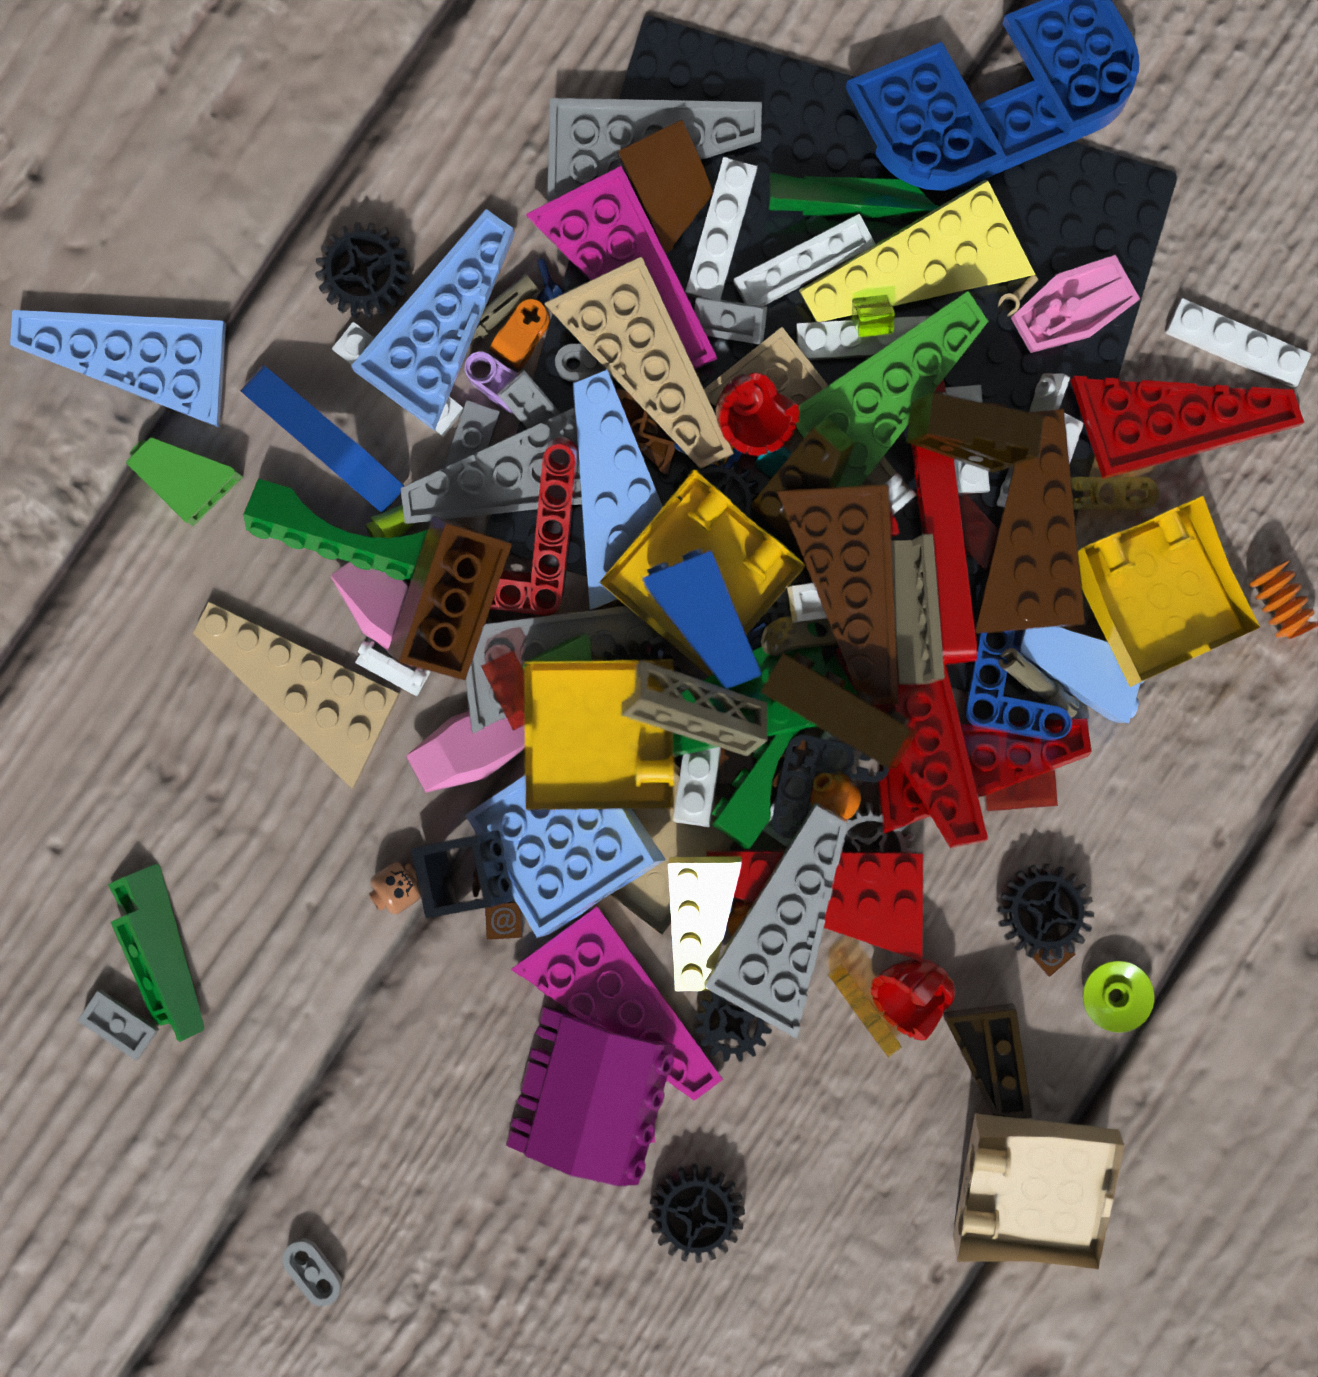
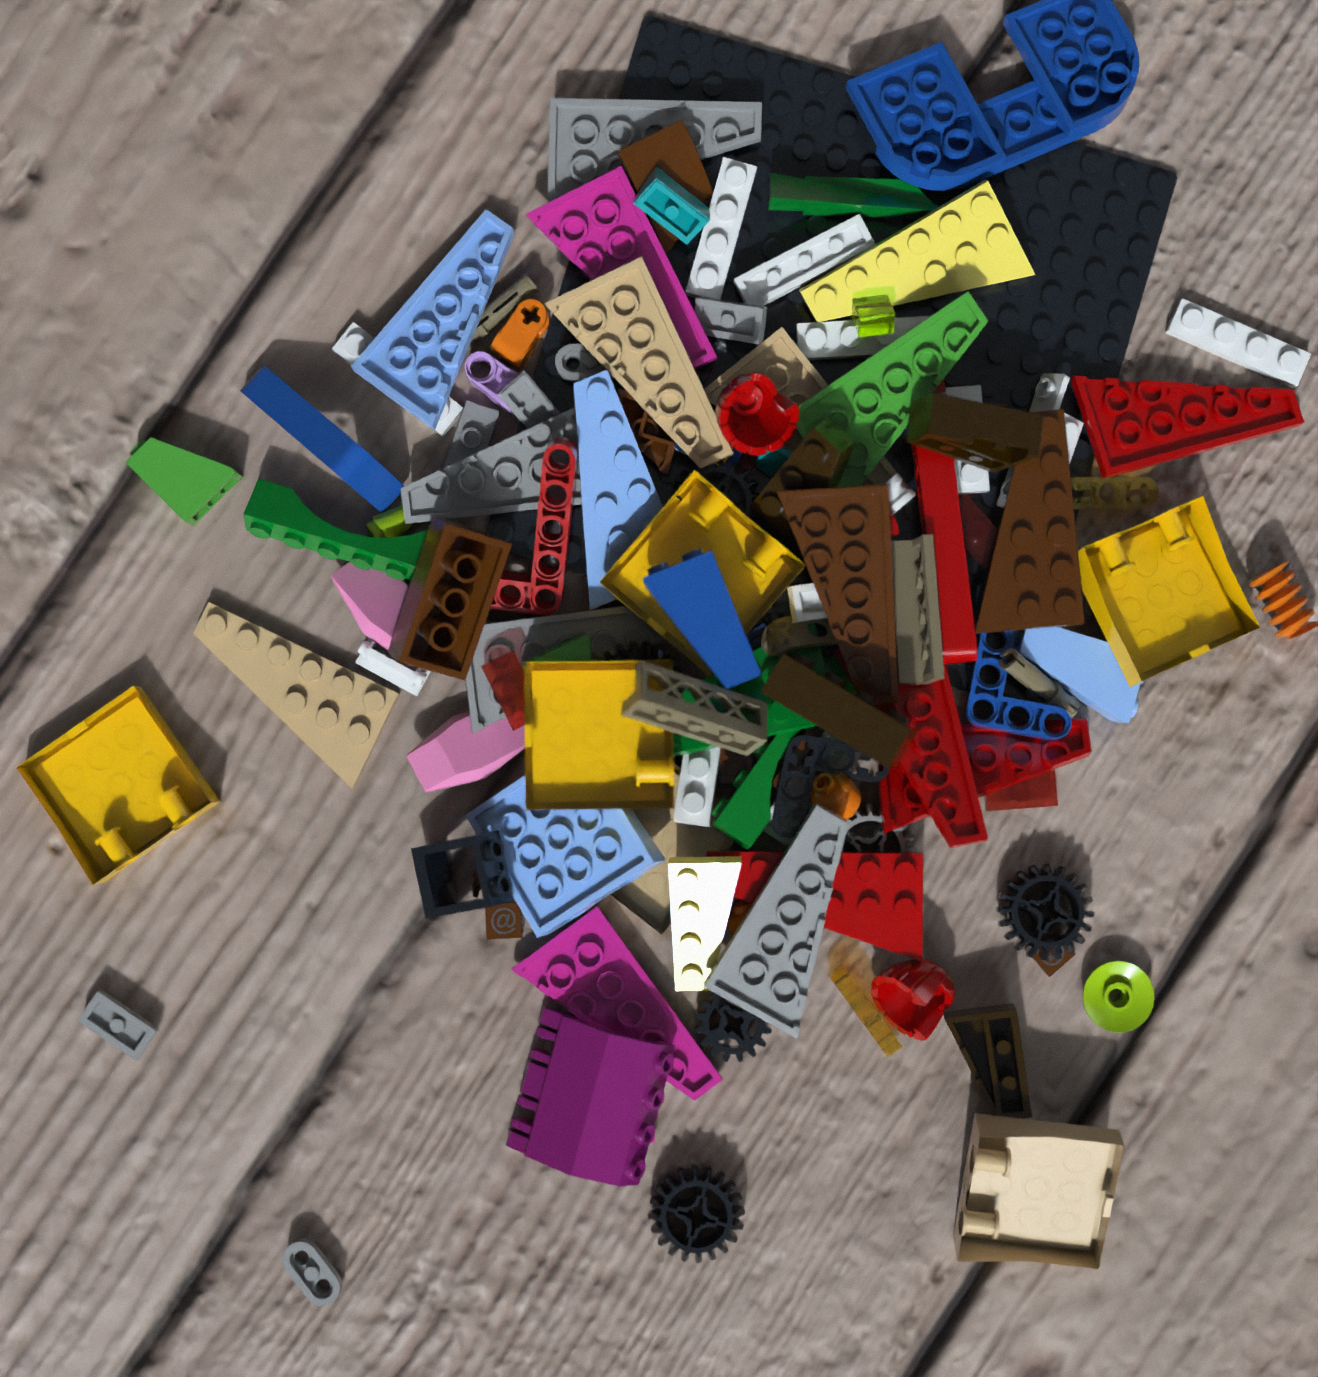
(117, 785): none -> yellow piece
(151, 357): light blue wing -> none
(155, 951): green wedge -> none
(351, 273): black gear -> none
(395, 888): nougat head -> none
(551, 289): dark blue hand -> none
(672, 206): none -> teal slope
(1019, 294): tan hand -> none
(1075, 305): bright pink piece -> none

